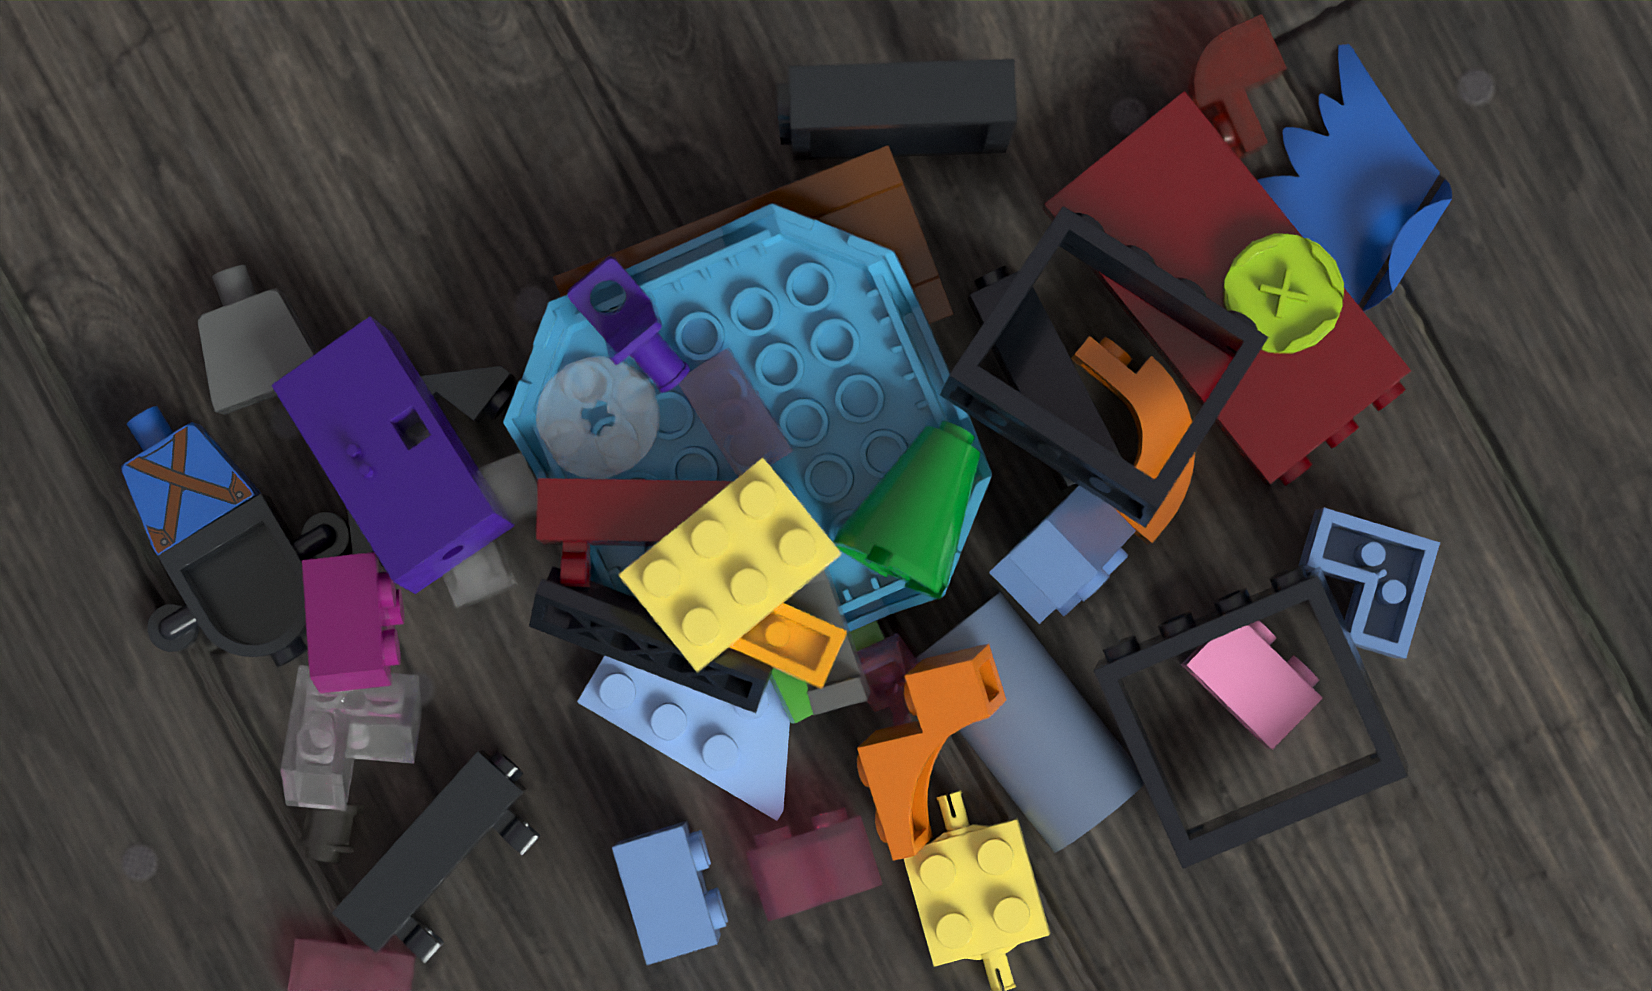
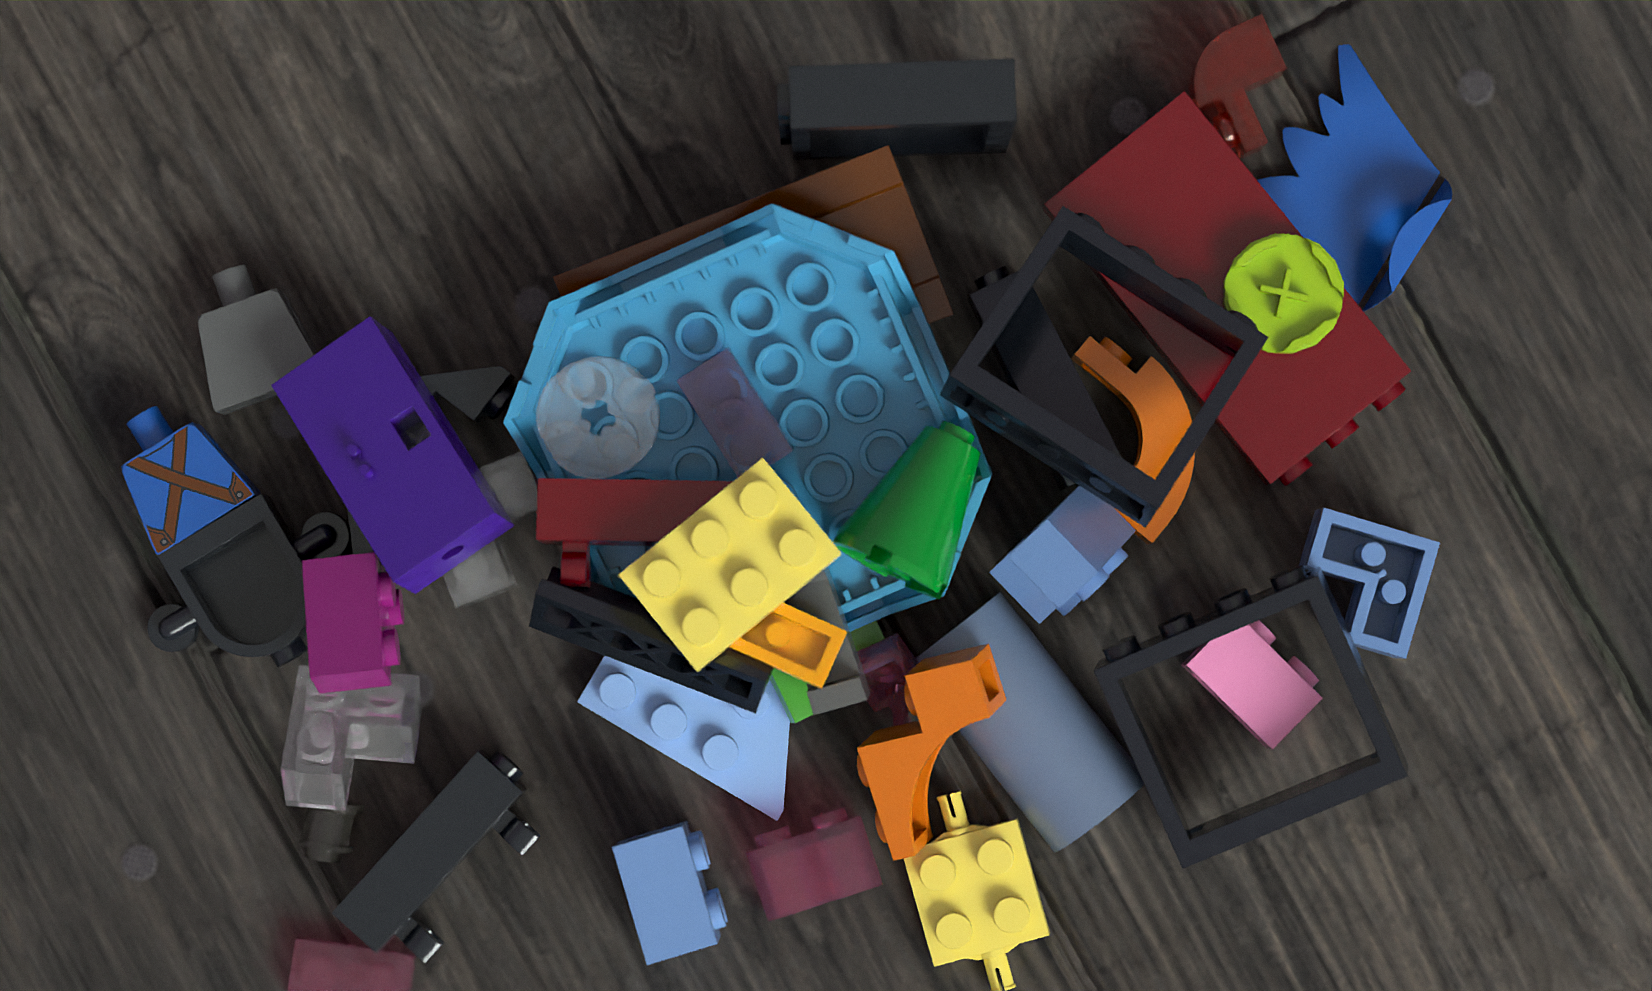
(631, 328): dark purple bracket -> none

